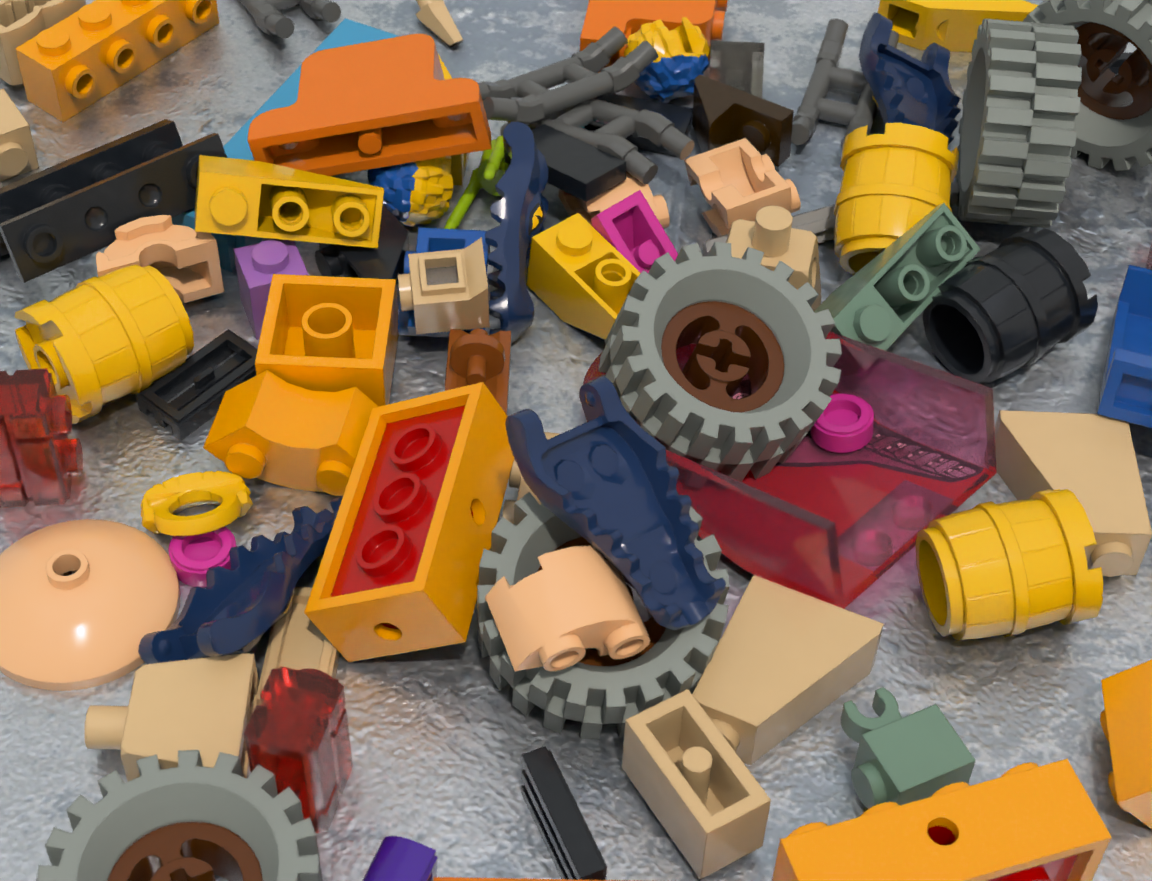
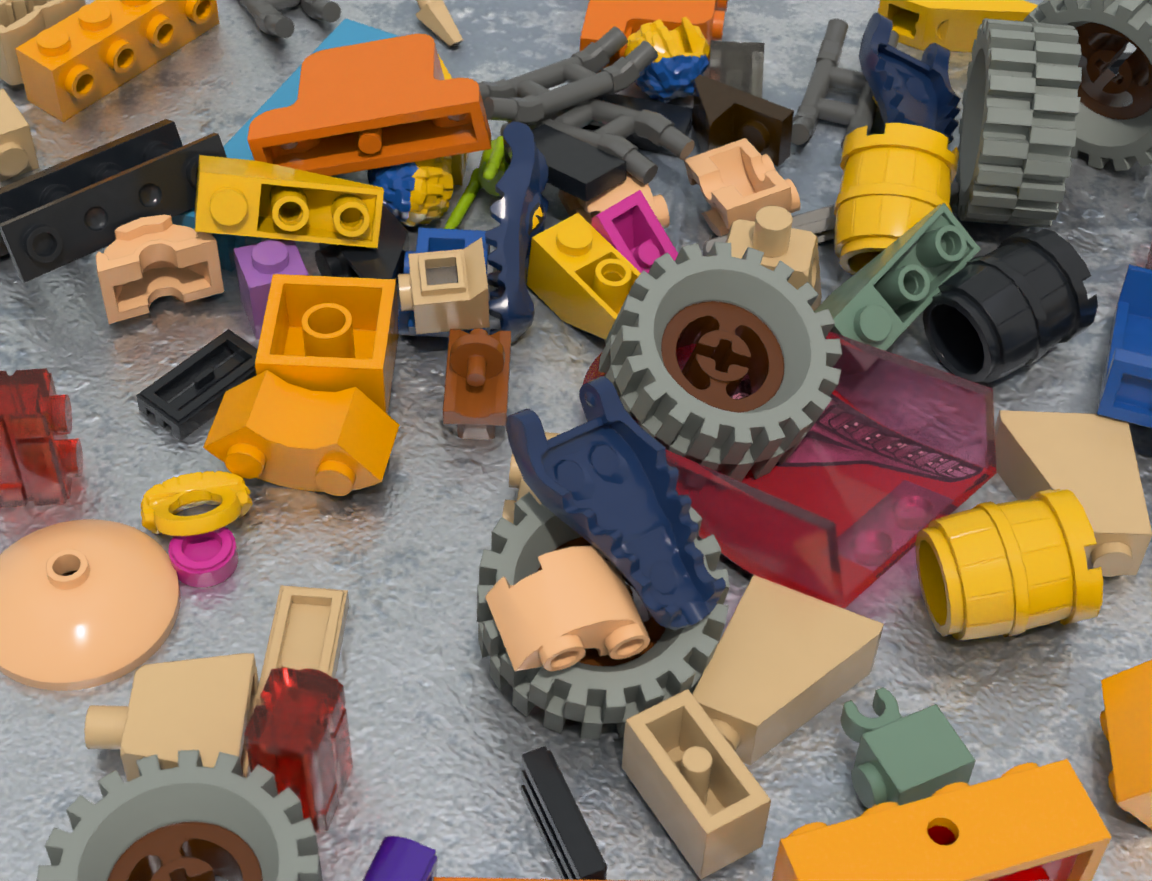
(107, 337): yellow piece -> none
(248, 597): dark blue animal -> none
(414, 525): light orange brick -> none
(844, 424): dark pink tile -> none

